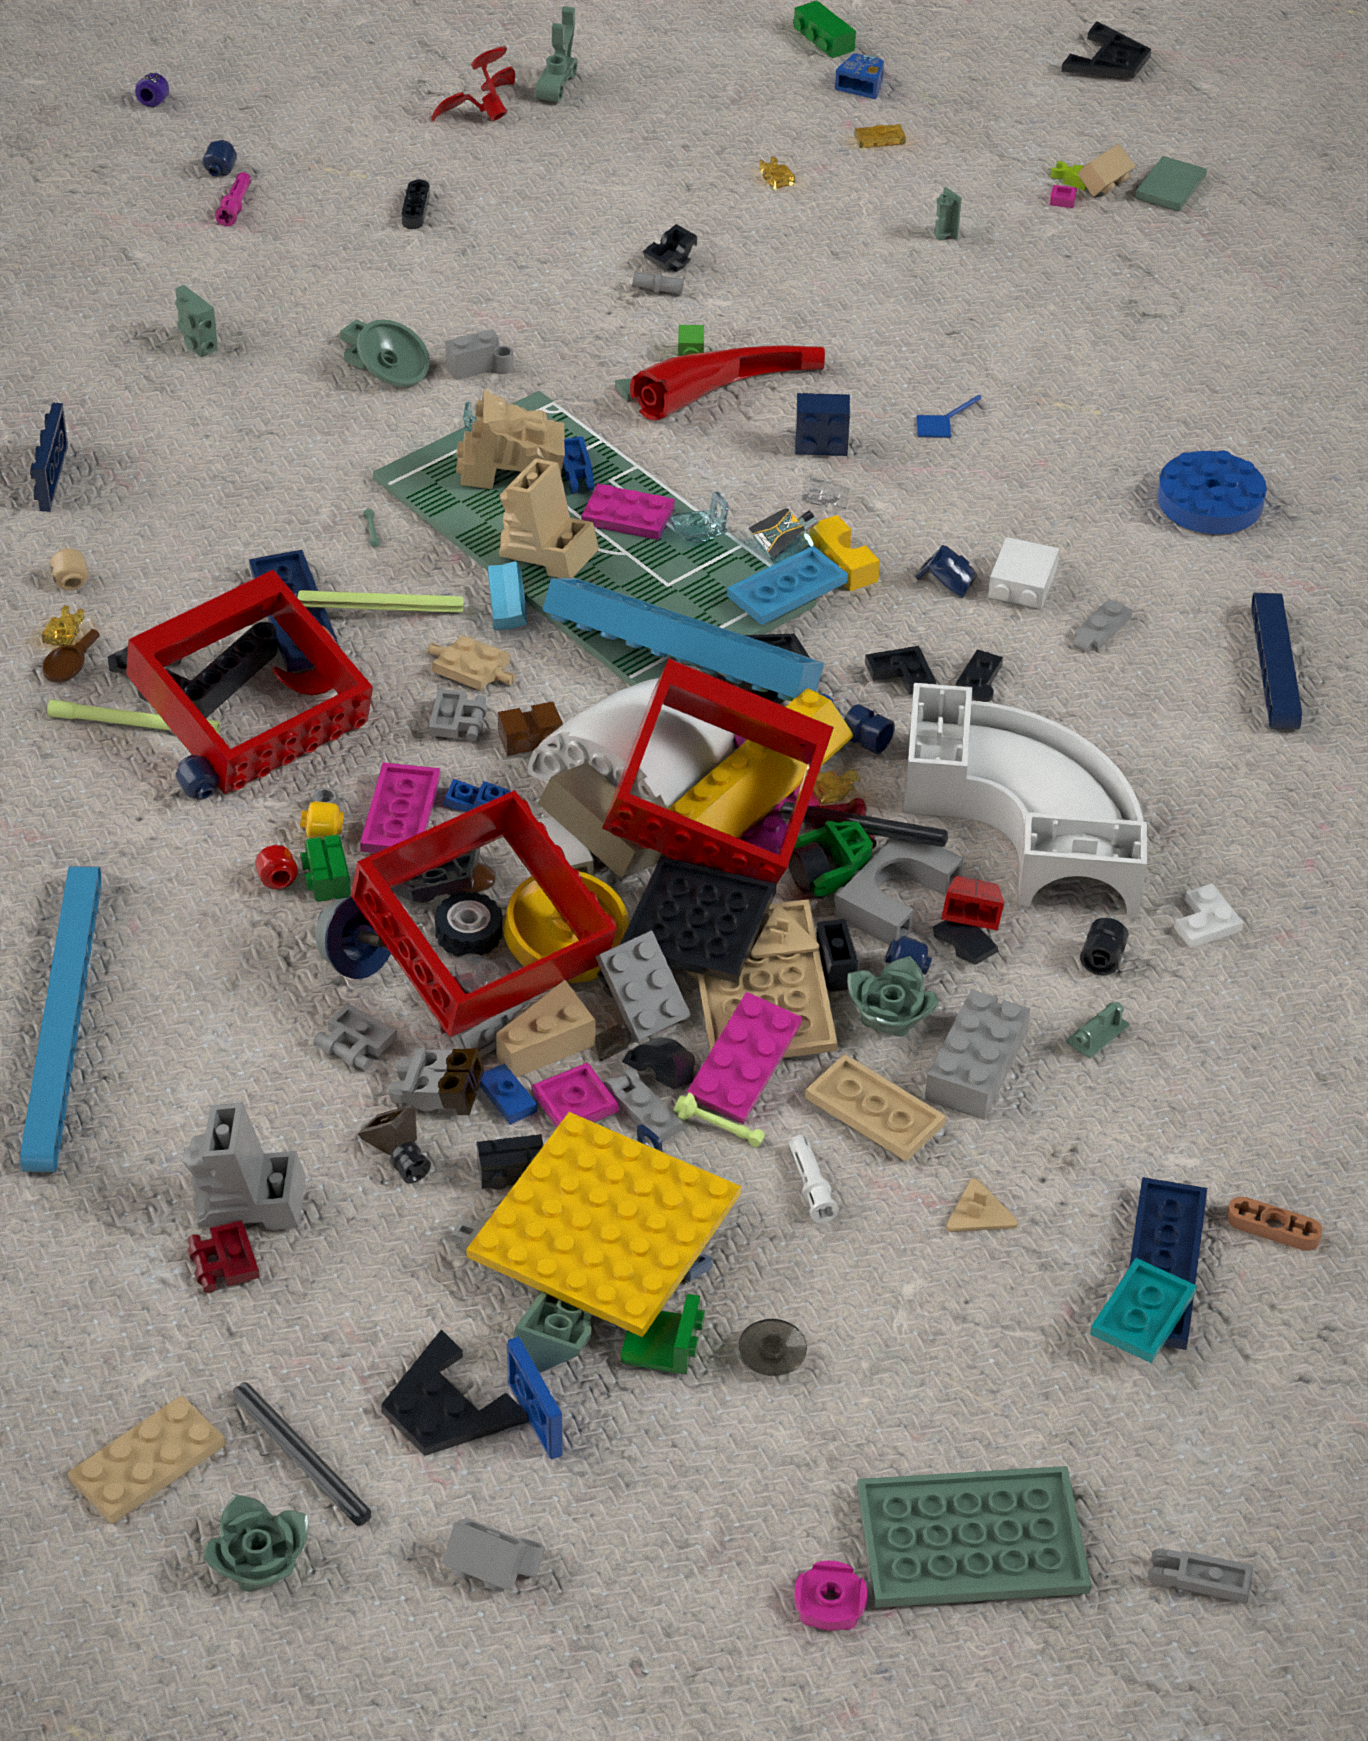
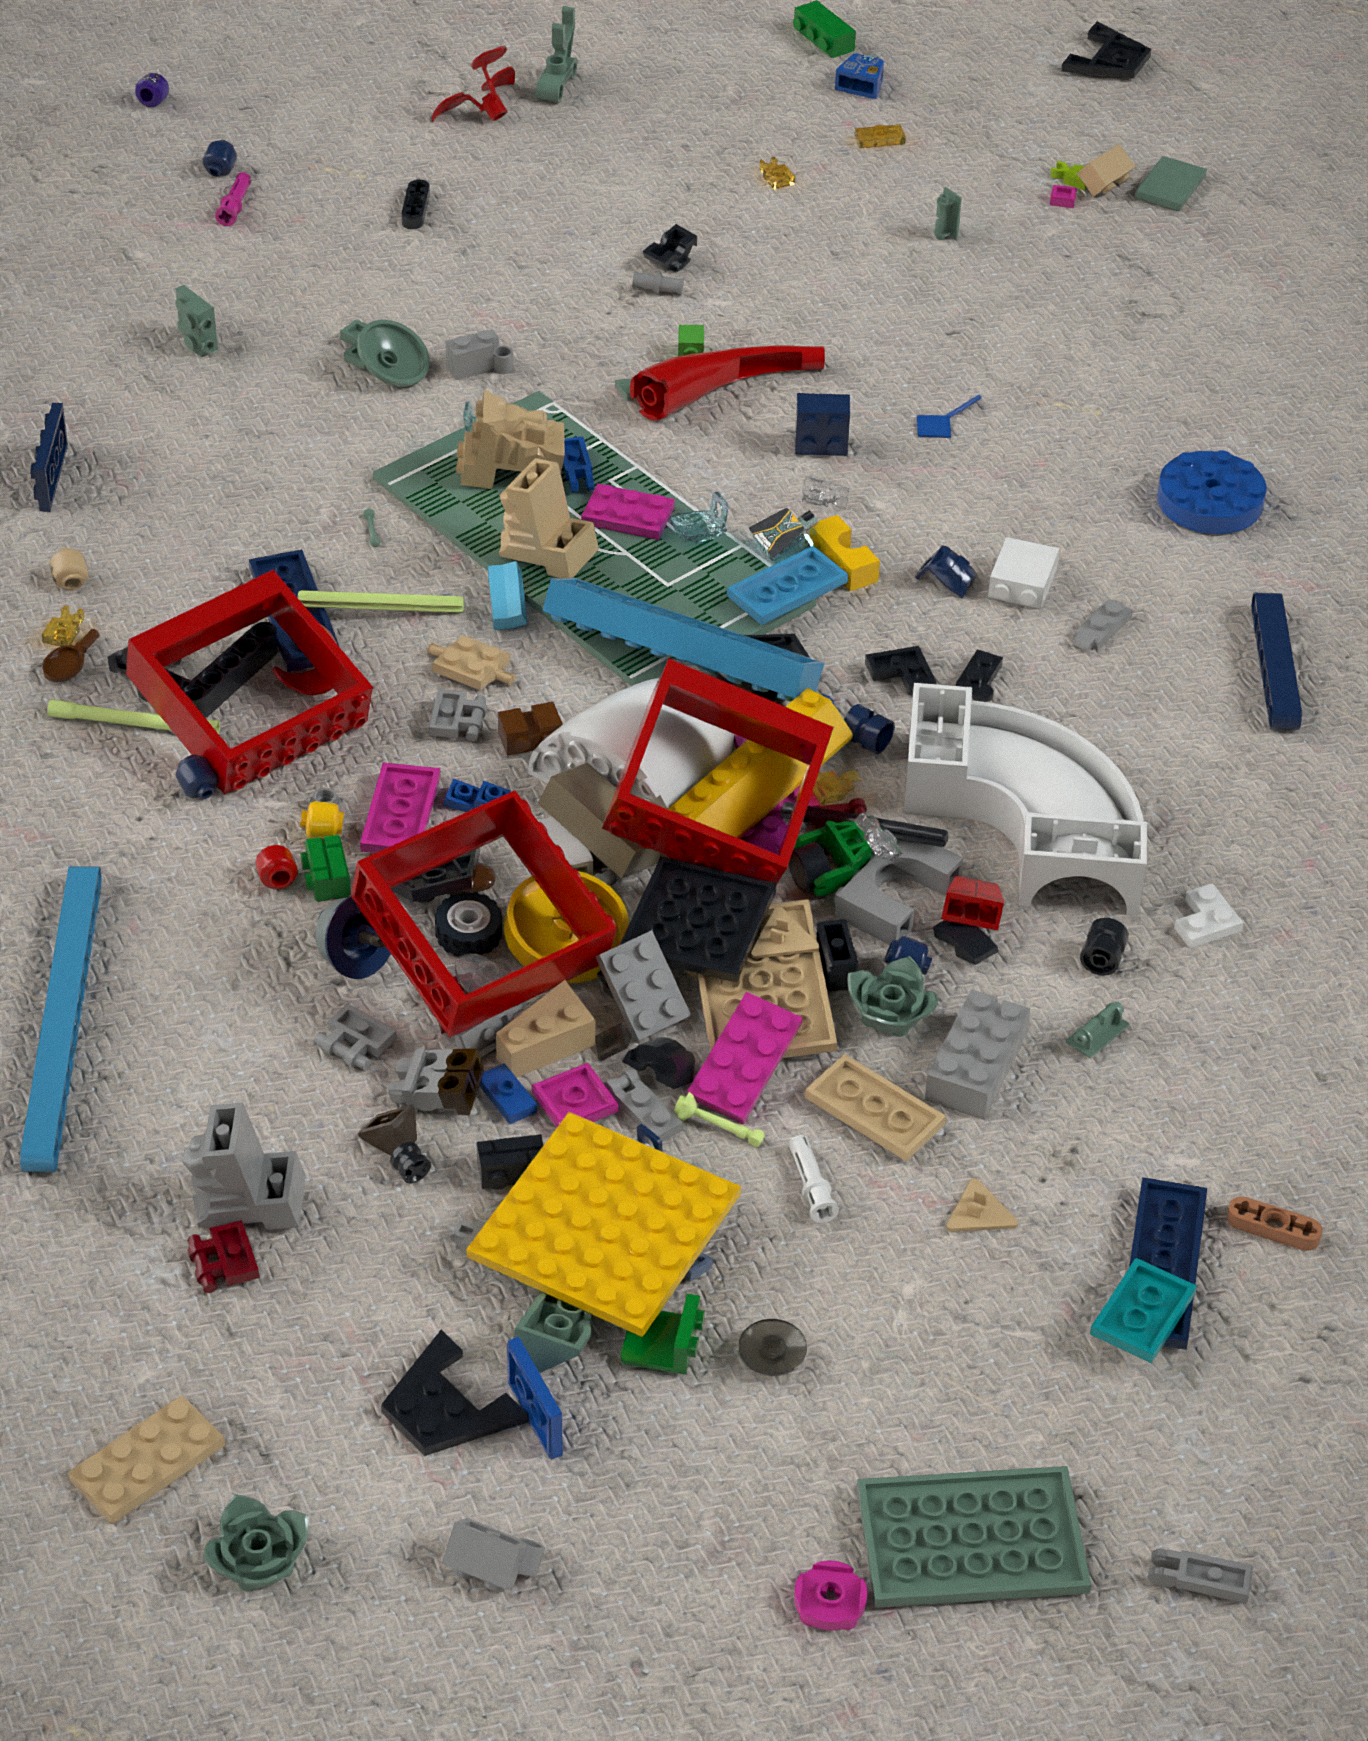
(302, 1454): black axle -> none
(881, 841): none -> clear plate

